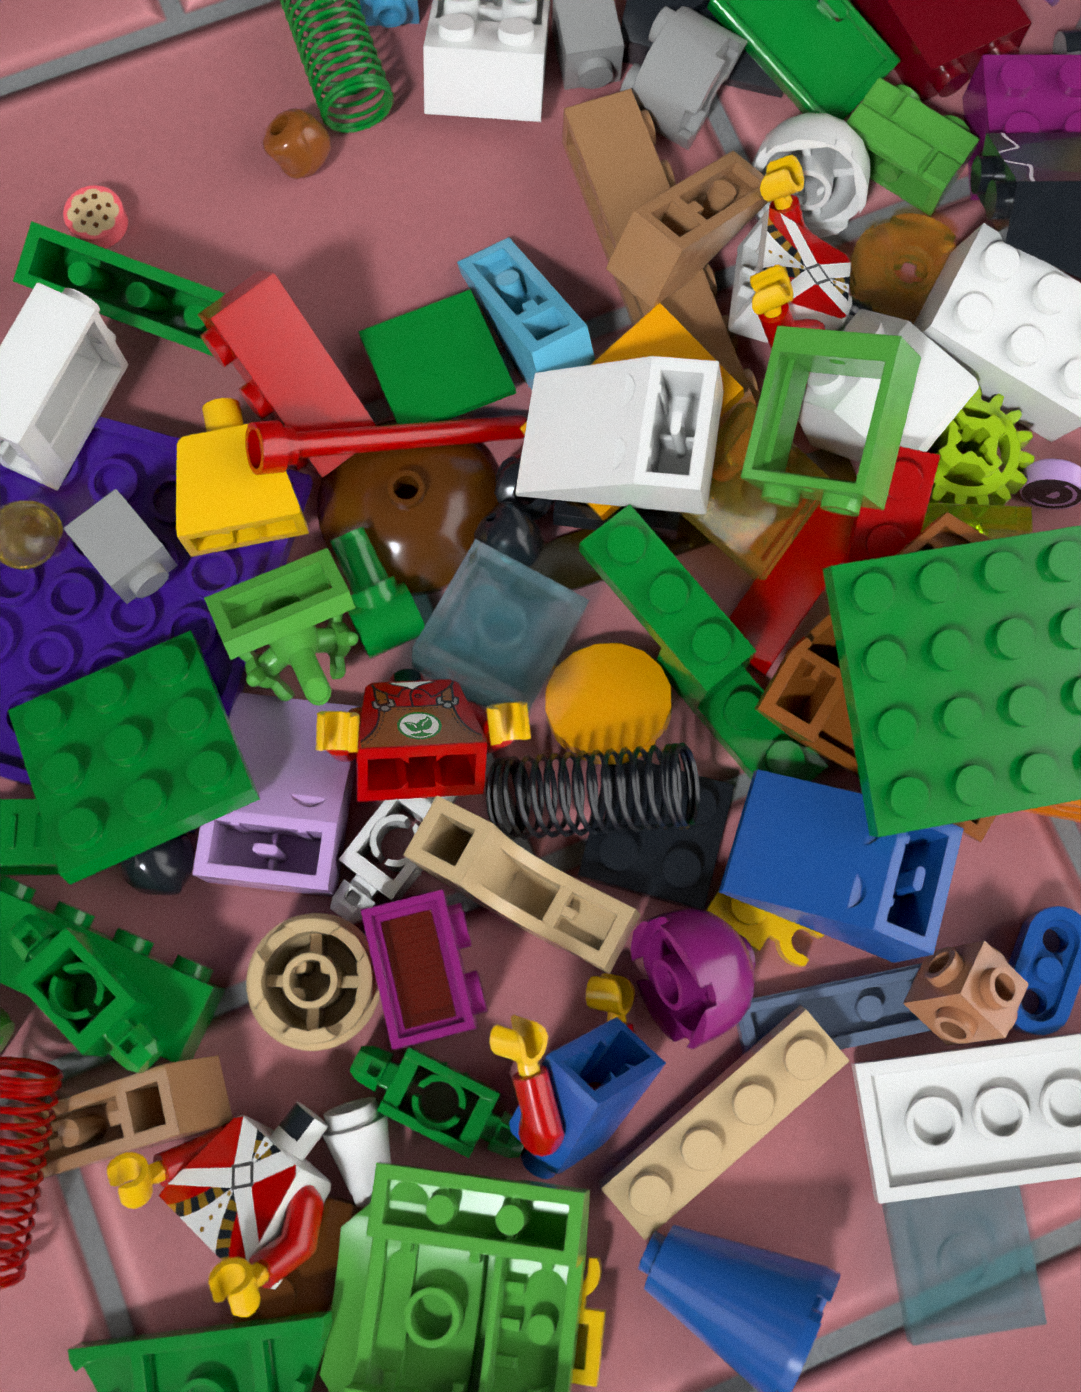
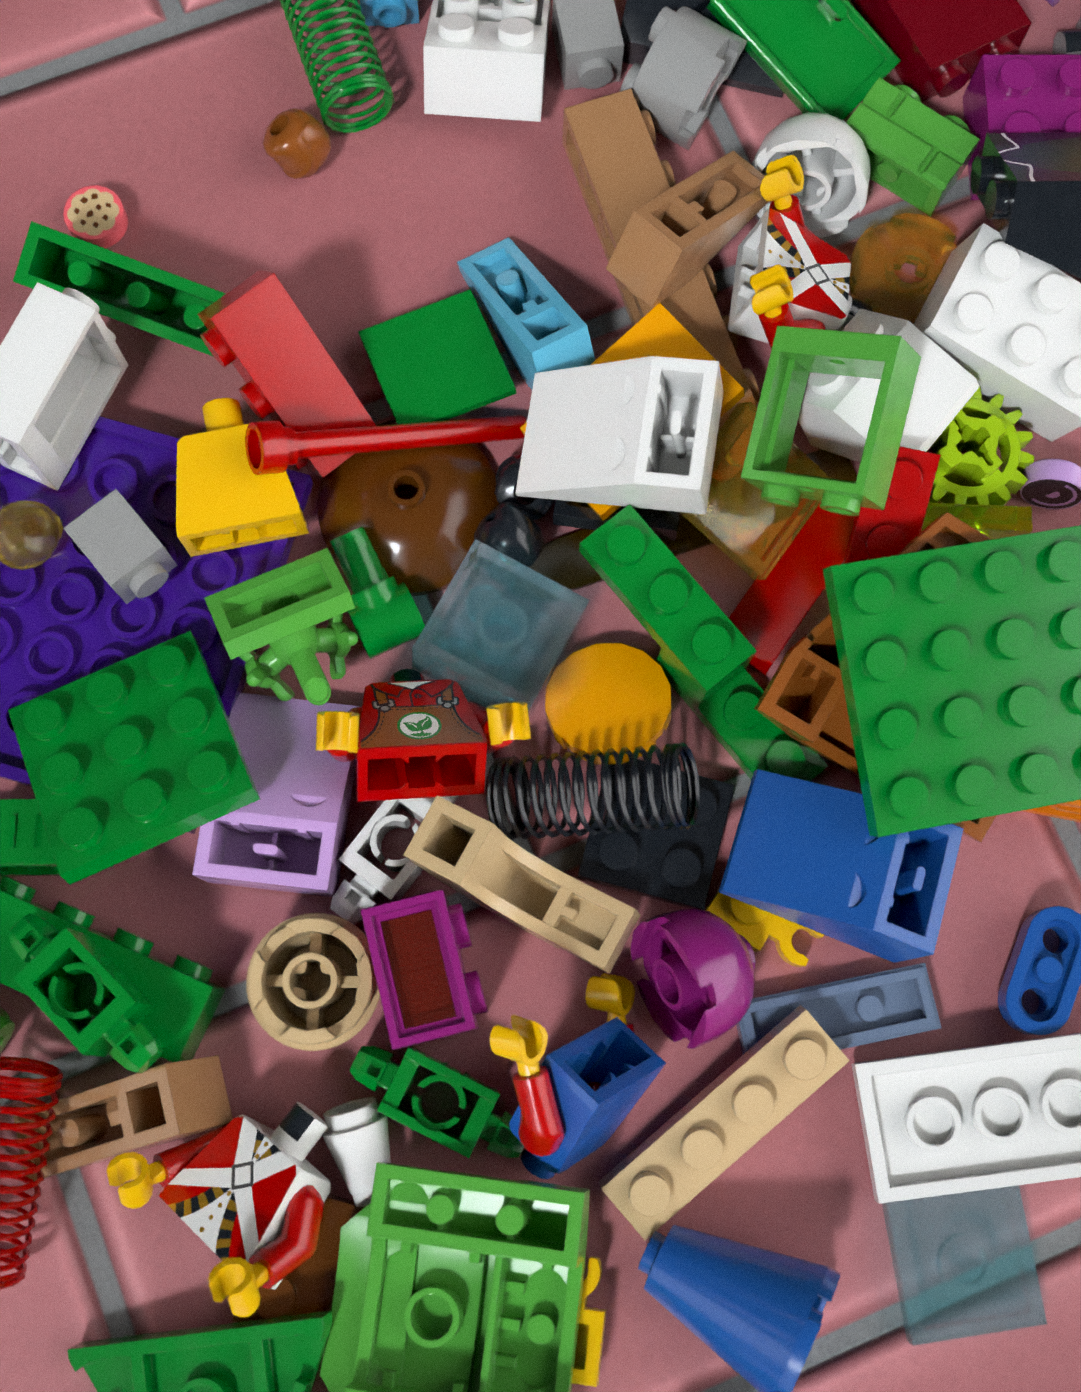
(161, 868): black piece -> none
(966, 993): nougat brick -> none

